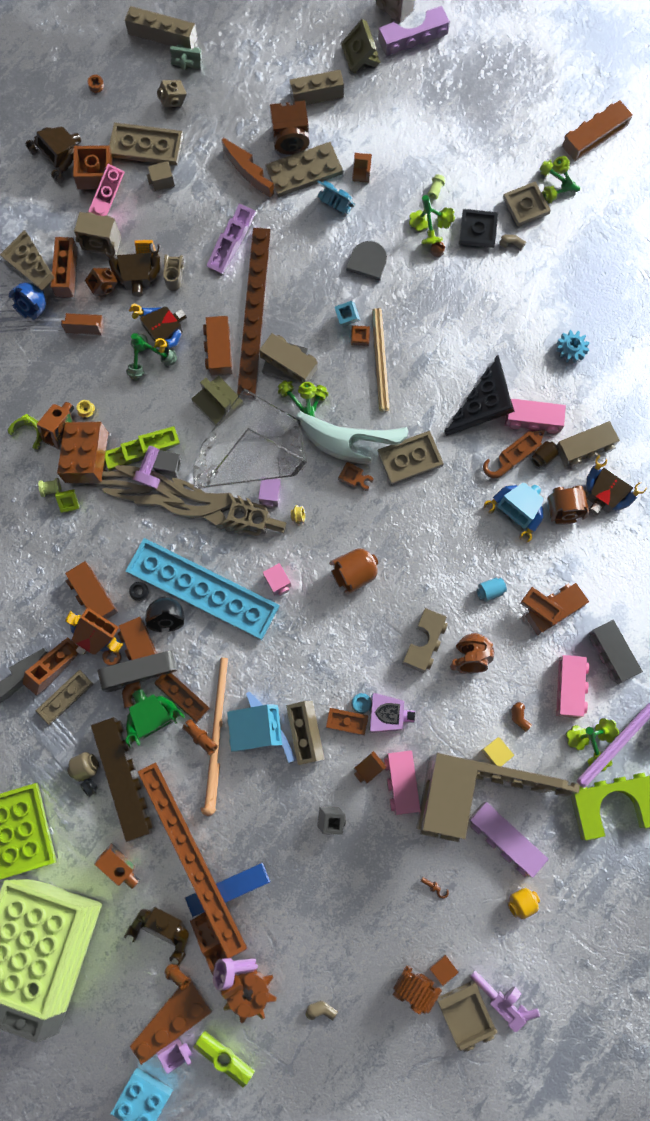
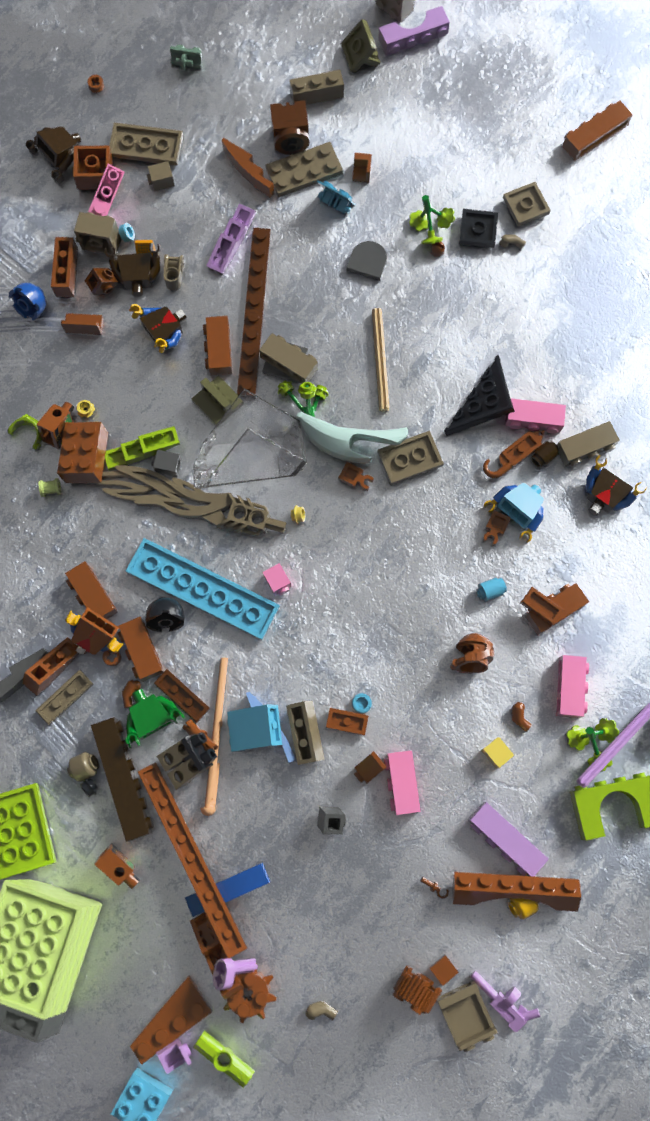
(26, 259): dark tan wing -> none
(67, 500): lime plate -> none
(116, 676): dark grey beam -> none
(126, 232): none -> medium azure tile
(134, 587): black plate -> none
(140, 343): plant -> none
(143, 475): lavender piece -> none
(160, 28): dark tan brick -> none
(162, 926): dark brown torso -> none
(171, 93): dark tan brick -> none
(179, 978): dark orange pin -> none
(192, 755): none -> hips
(269, 492): lavender brick -> none
(347, 313): medium azure brick -> none
(354, 569): dark orange cylinder -> none
(360, 335): dark orange tile -> none
(388, 714): lavender torso -> none
(432, 625): dark tan arch -> none
(437, 183): yellowish green pin -> none
(451, 787): dark tan bracket -> none
(497, 525): none -> dark orange plate
(557, 893): none -> dark orange arch
(561, 166): lime plant -> none
(567, 505): dark orange brick -> none
(572, 346): medium azure gear -> none
(614, 652): dark grey brick -> none

